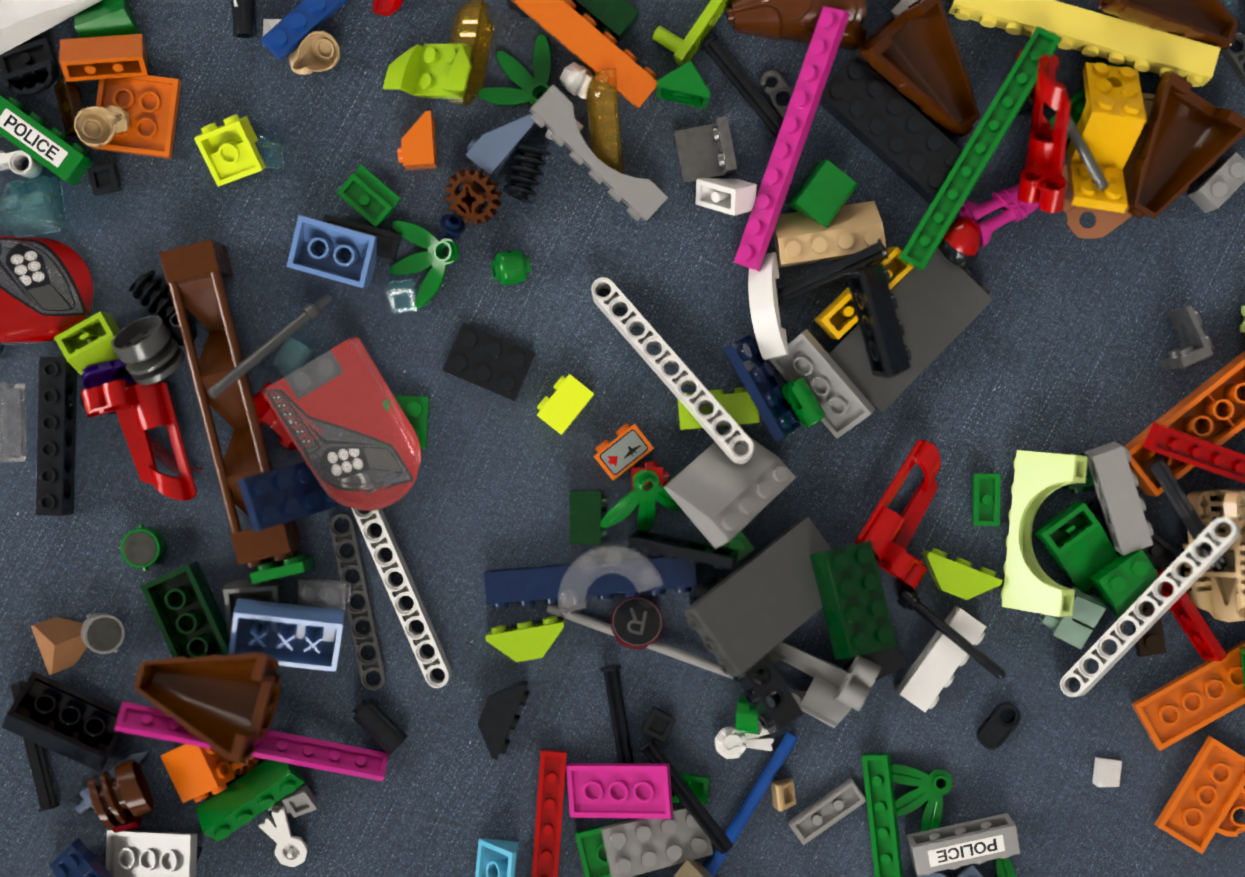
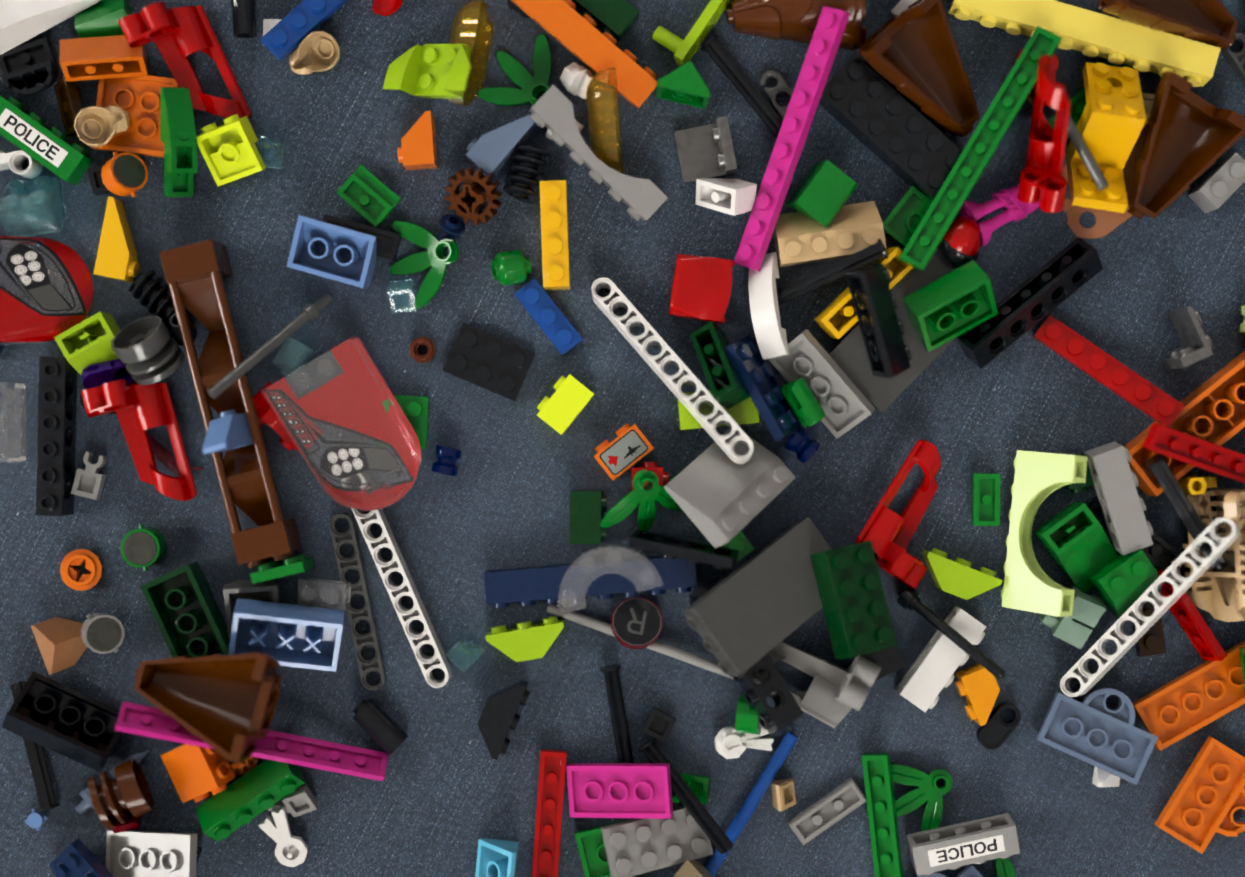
(36, 819): none -> medium blue piece
(71, 574): none -> orange gear
(89, 481): none -> light grey plate
(116, 248): none -> yellow slope
(124, 174): none -> piece
(178, 35): none -> red panel
(179, 140): none -> green slope
(227, 433): none -> medium blue slope
(283, 496): dark blue plate -> none
(414, 349): none -> copper plate
(446, 460): none -> clear blue wheel
(464, 654): none -> clear light blue slope
(548, 316): none -> blue plate
(555, 235): none -> yellow brick
(701, 288): none -> red piece
(720, 373): none -> dark green brick
(797, 440): none -> clear blue wheel
(906, 216): none -> green plate
(951, 305): none -> green slope
(979, 691): none -> light orange slope
(1031, 301): none -> black brick
(1099, 733): none -> sand blue plate
(1108, 371): none -> red plate
(1196, 485): none -> yellow bar

